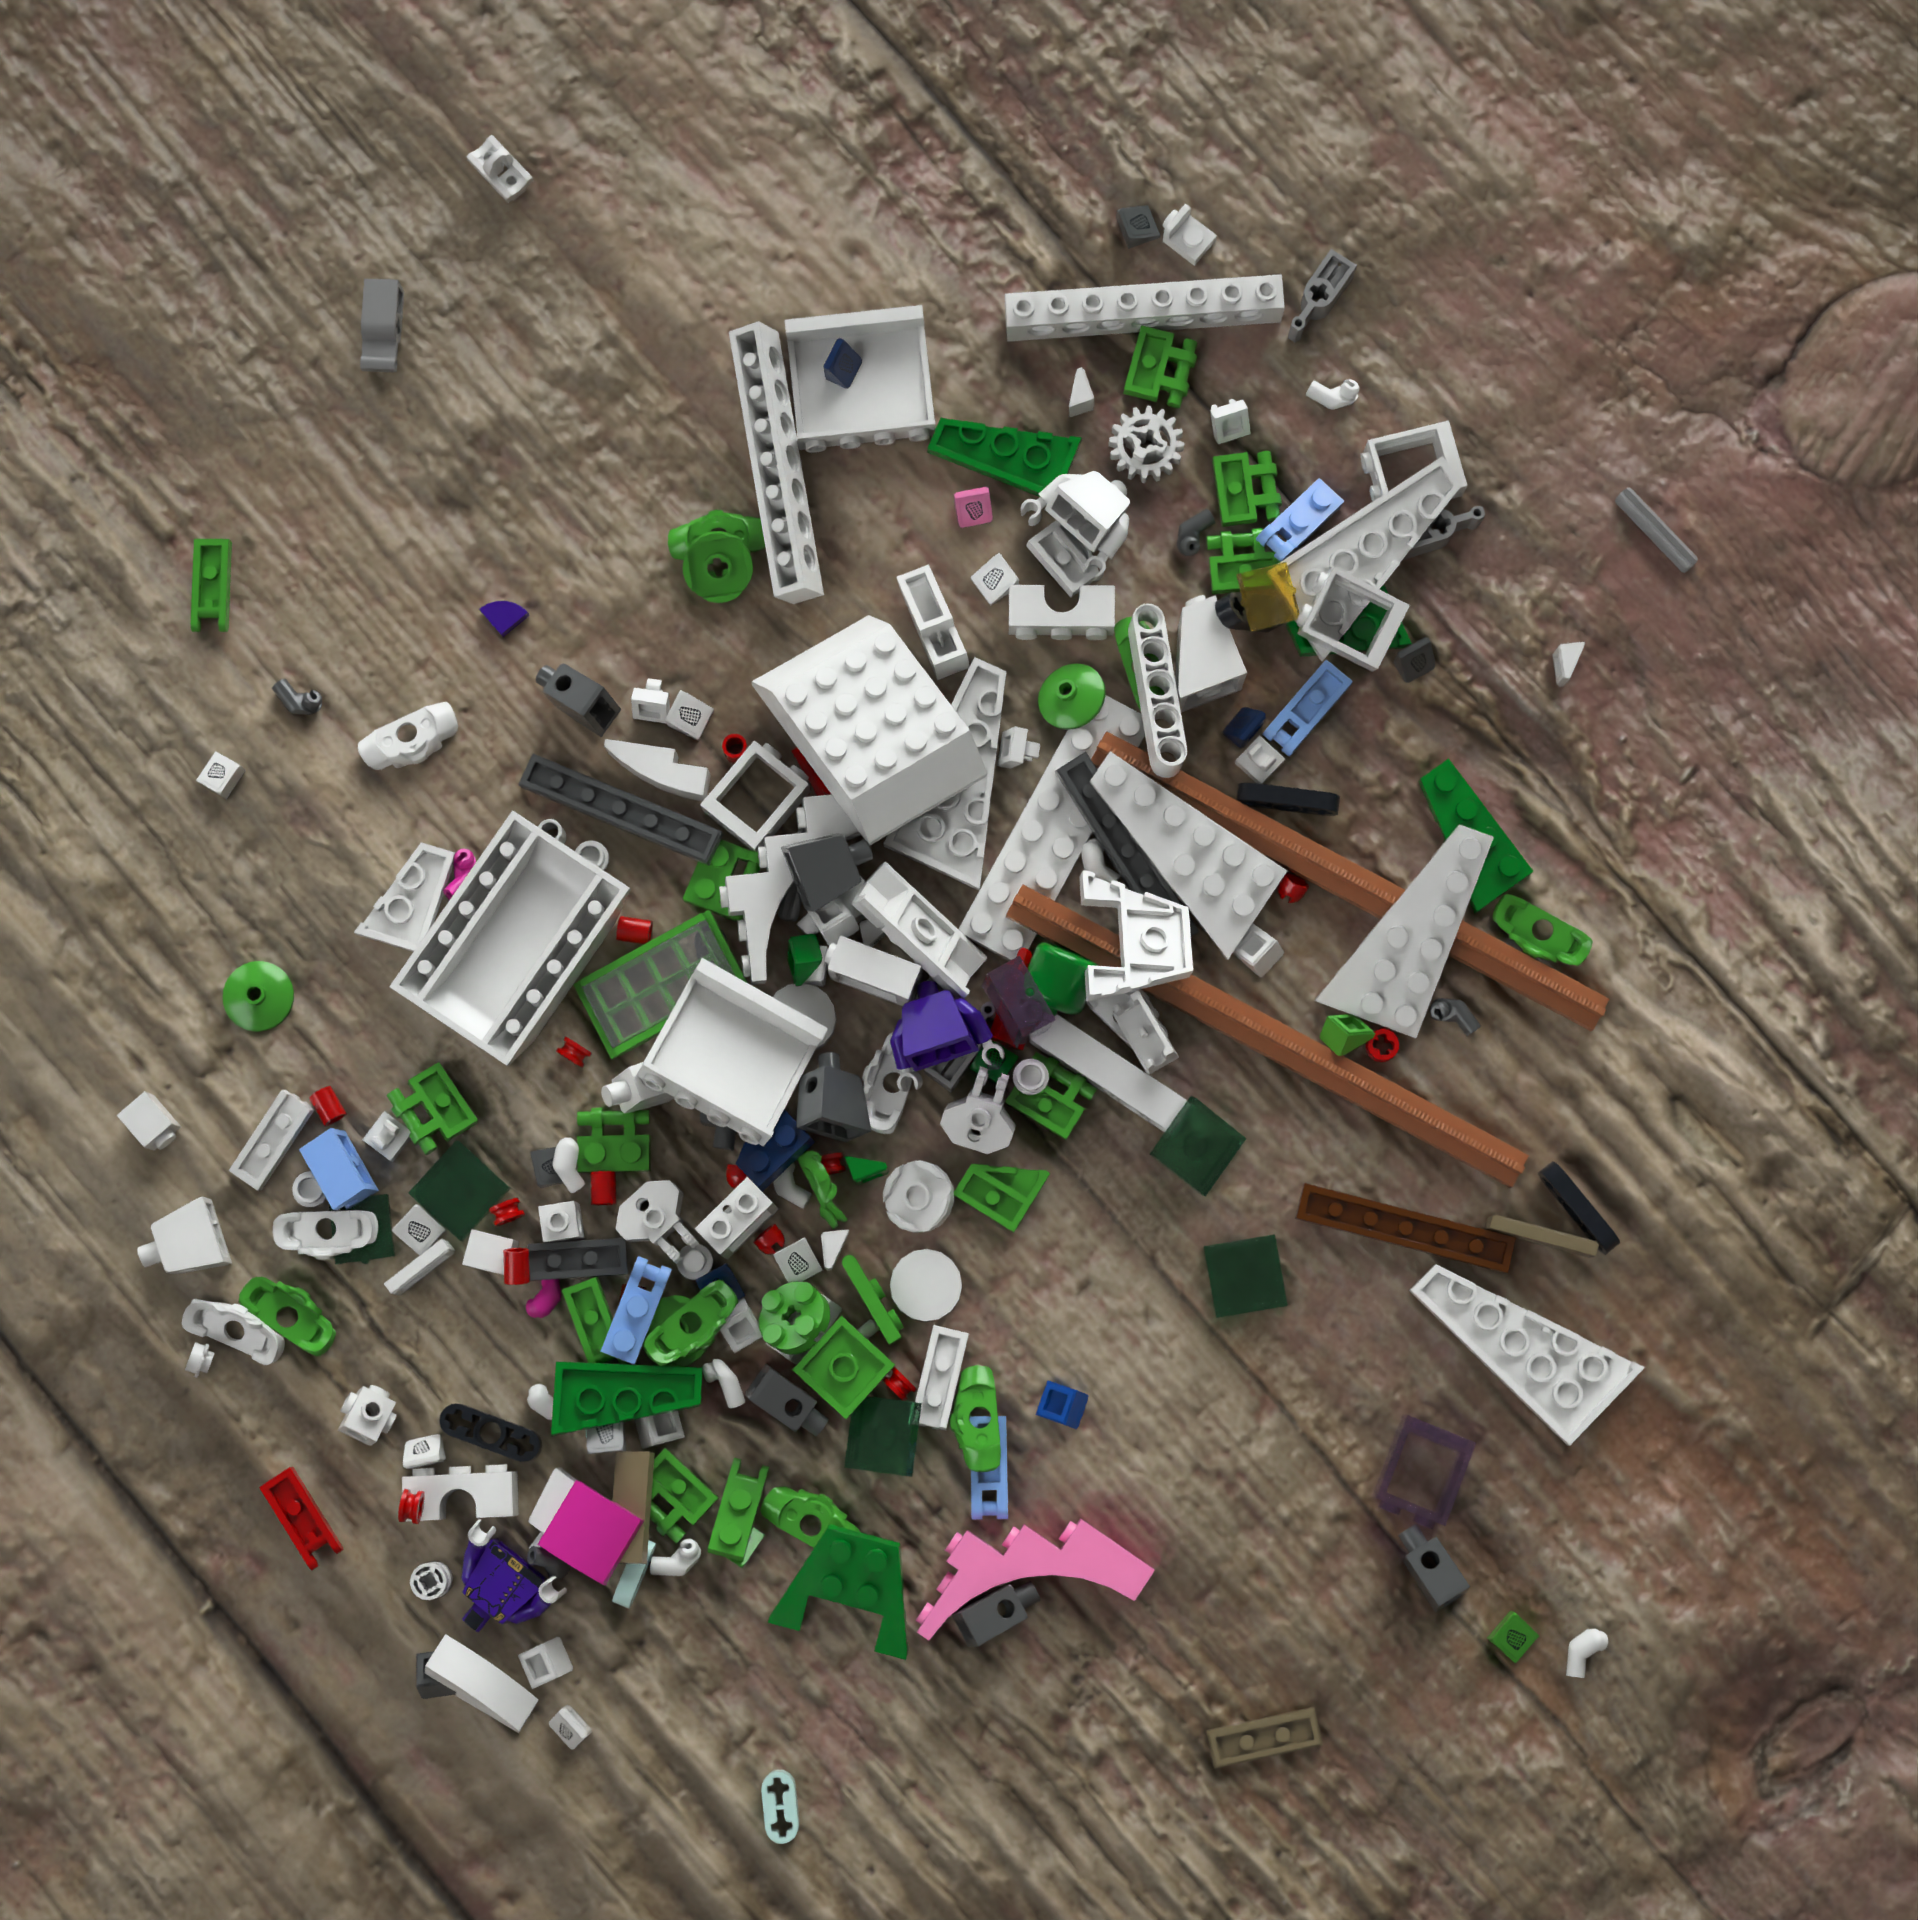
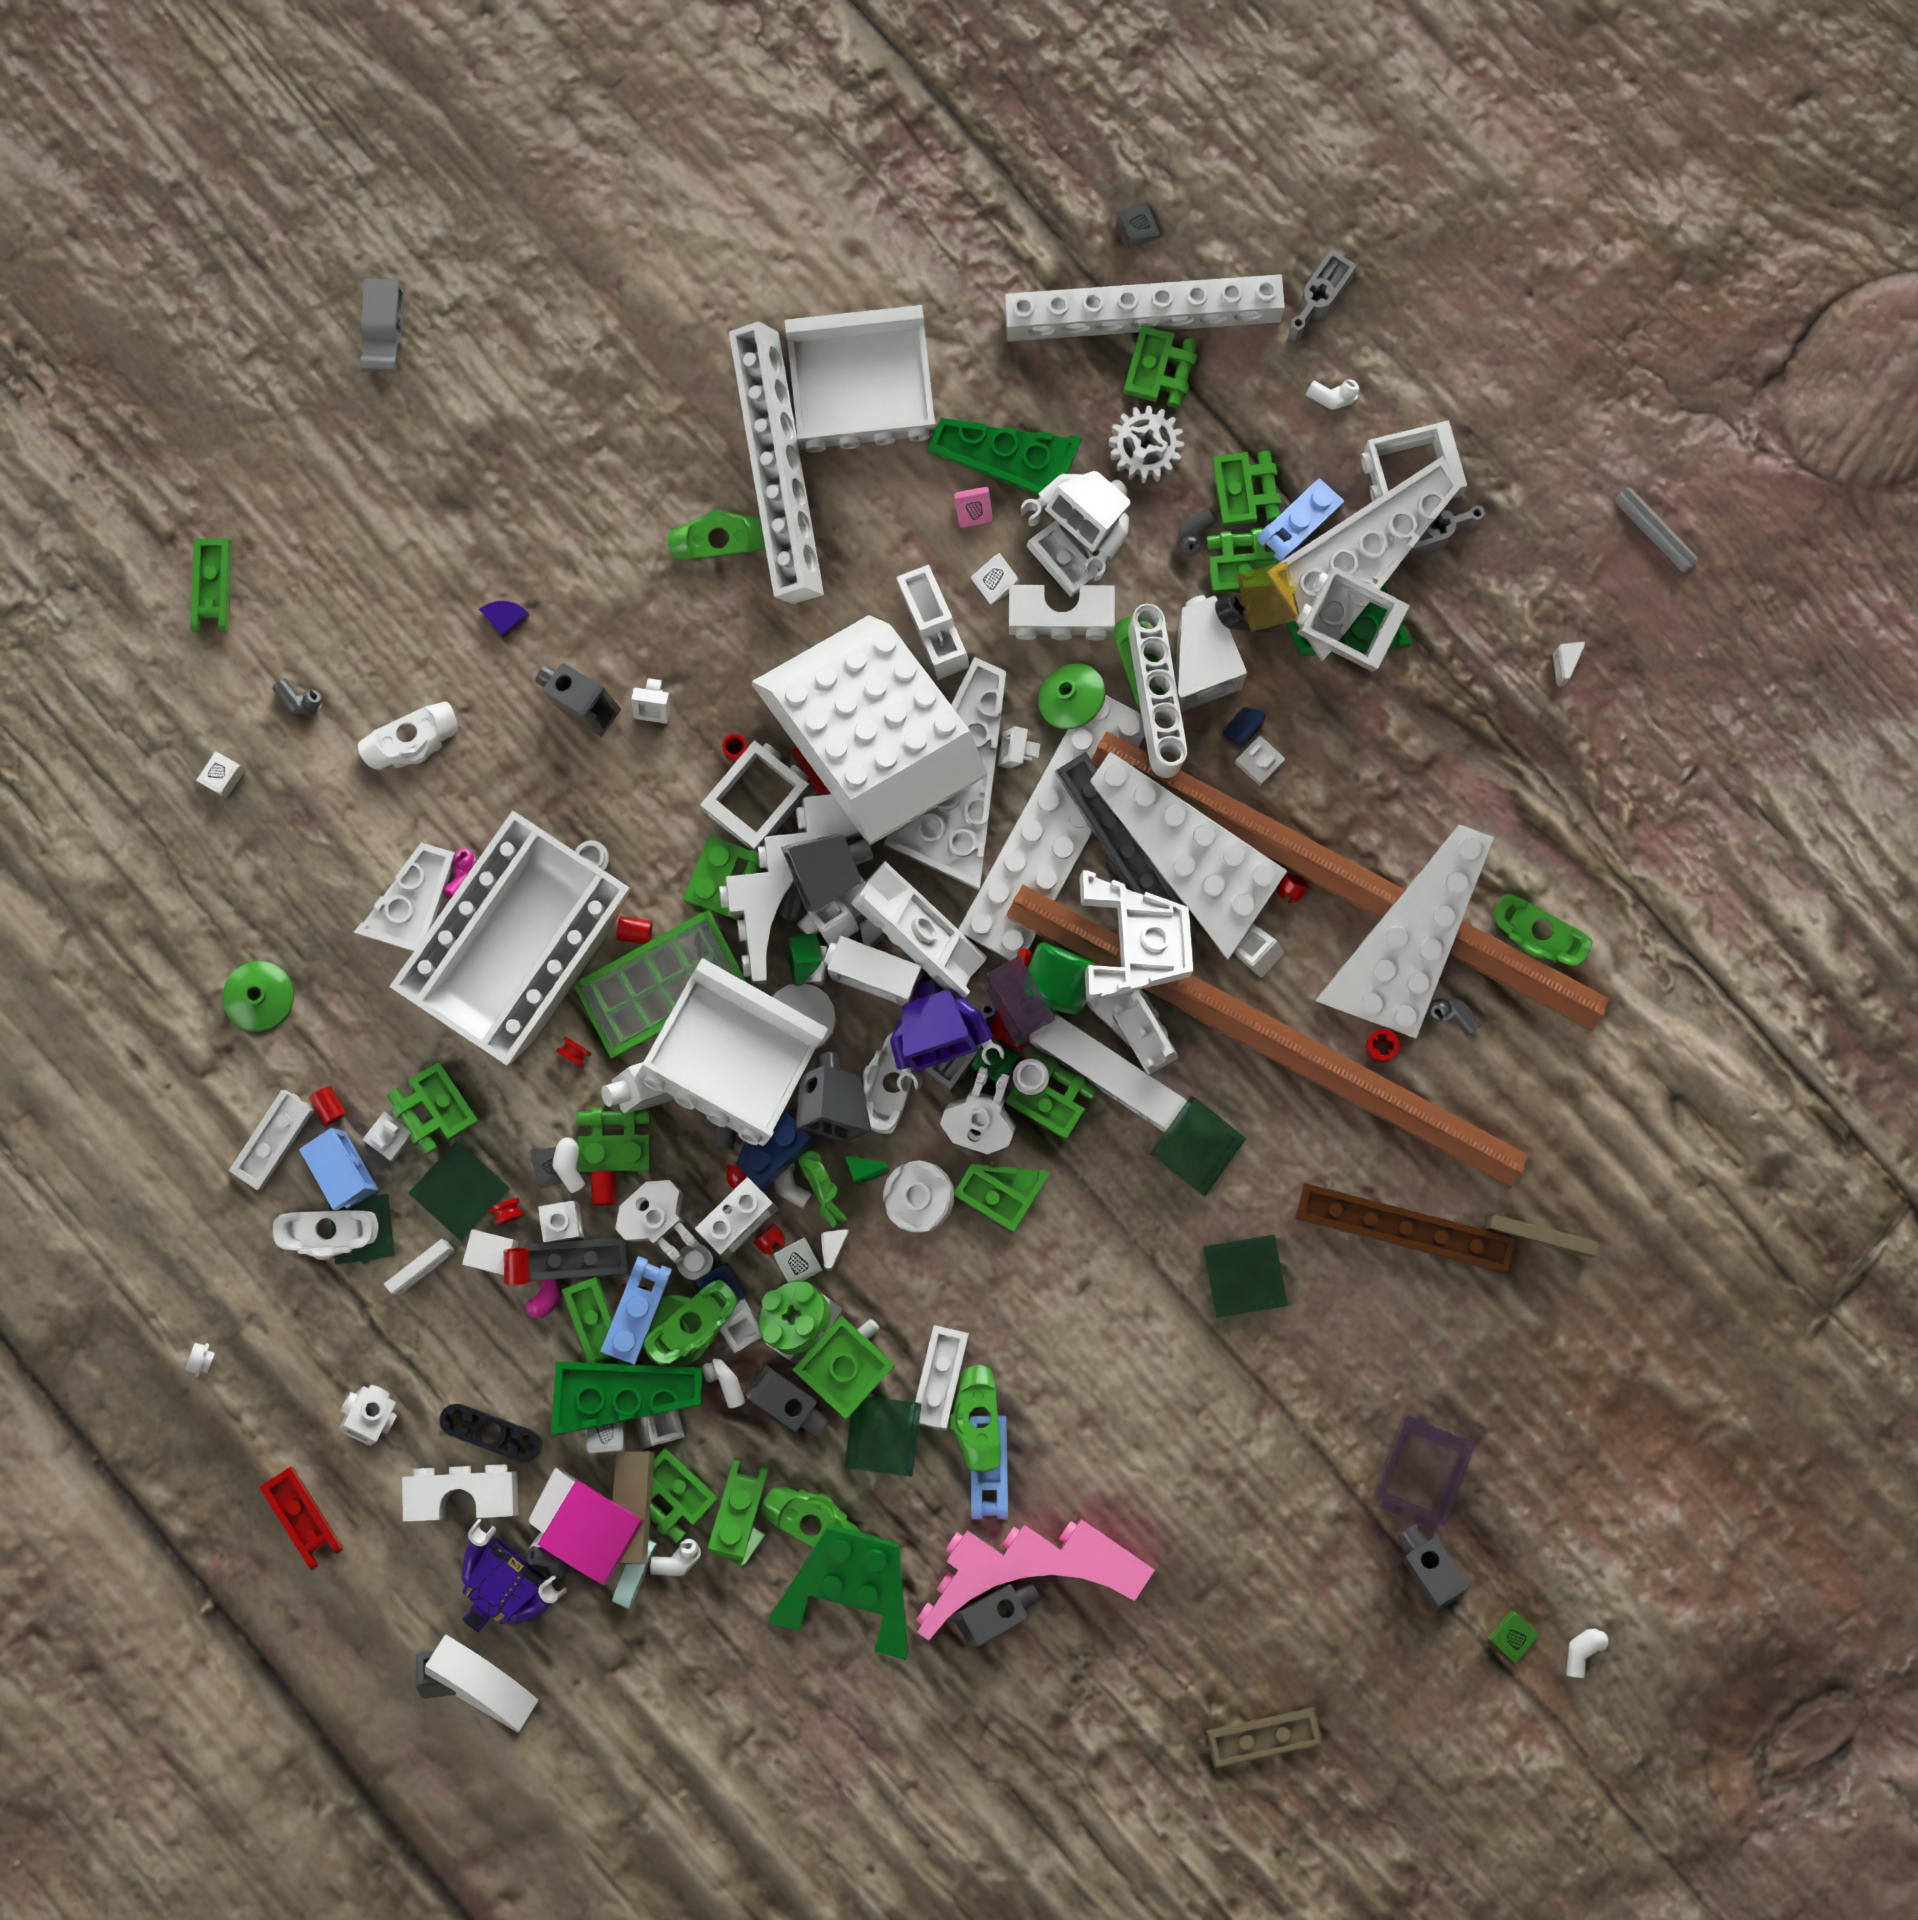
(149, 1122): white brick -> none
(187, 1240): white torso -> none
(211, 1318): white piece -> none
(265, 1299): bright green piece -> none
(307, 1190): white plate -> none
(411, 1506): red bush -> none
(418, 1229): white slope -> none
(423, 1451): white slope -> none
(437, 1578): white wheel -> none
(489, 162): white hips -> none
(540, 1400): white arm -> none
(545, 1662): white slope -> none
(549, 824): white hinge -> none
(570, 1727): white slope -> none
(621, 809): dark grey tile -> none
(661, 768): white slope -> none
(689, 715): white slope -> none
(705, 582): bright green plate -> none
(771, 1807): light aqua beam -> none
(832, 1163): red bush -> none
(842, 364): dark blue slope -> none
(872, 1294): bright green hinge -> none
(899, 1384): red bush -> none
(926, 1285): white tile -> none
(1062, 1404): blue slope -> none
(1082, 396): white slope -> none
(1093, 861): white arm -> none
(1187, 235): white bracket -> none
(1230, 421): white tile -> none
(1288, 799): black beam -> none
(1308, 707): light blue plate -> none
(1345, 1033): bright green slope -> none
(1415, 660): dark grey slope -> none
(1455, 804): green wing -> none
(1542, 1363): white wing -> none
(1578, 1207): black beam -> none

